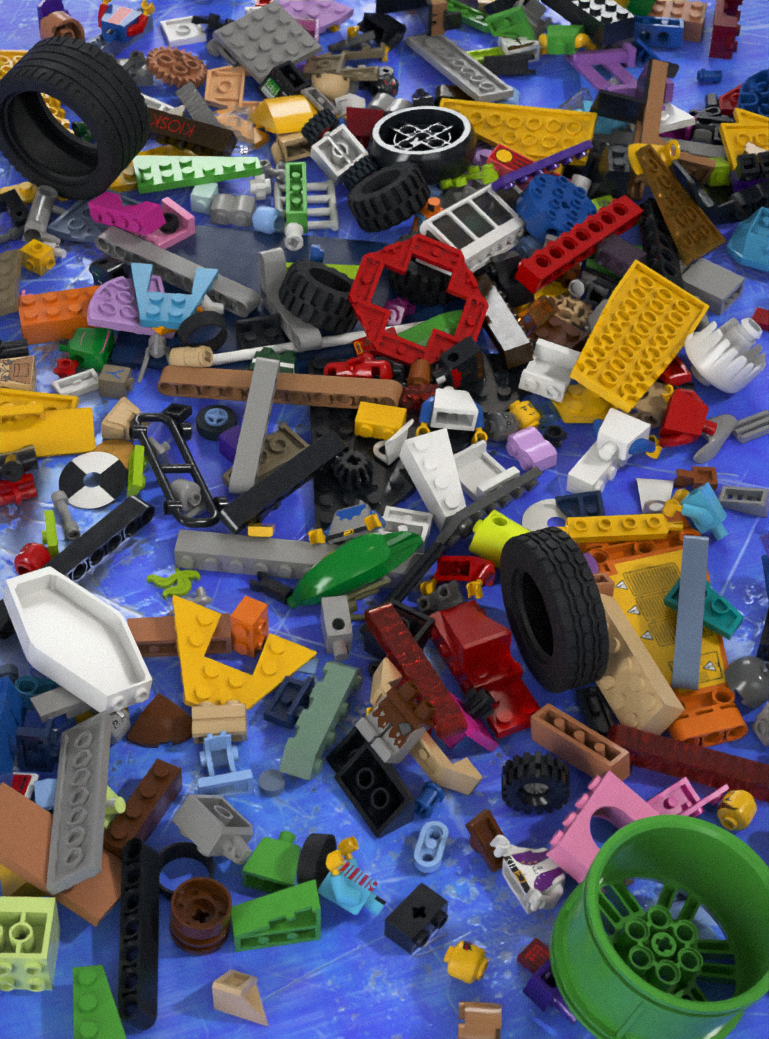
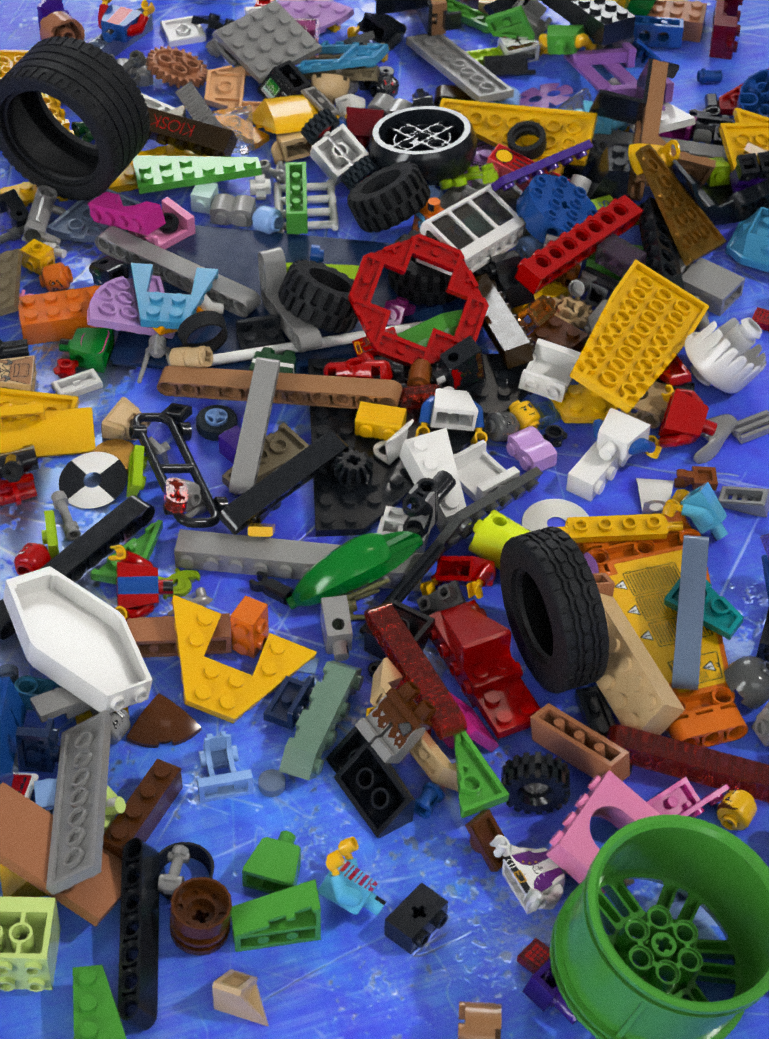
(56, 277): none -> orange head
(115, 381): dark tan brick -> none
(137, 584): none -> torso
(142, 546): none -> bright green wing
(170, 881): none -> light grey bar
(175, 495): none -> clear red beam
(215, 827): light grey hinge -> none
(217, 718): tan brick -> none
(294, 240): white bush -> none
(313, 858): black tyre -> none
(348, 524): torso -> none
(354, 56): none -> dark azure wing
(424, 501): none -> black connector
(429, 848): light blue plate -> none
(466, 962): yellow head -> none
(476, 780): none -> bright green wing
(479, 703): black gear -> none
(527, 128): none -> black tyre
(544, 90): none -> medium lavender piece
(581, 504): dark blue wing -> none

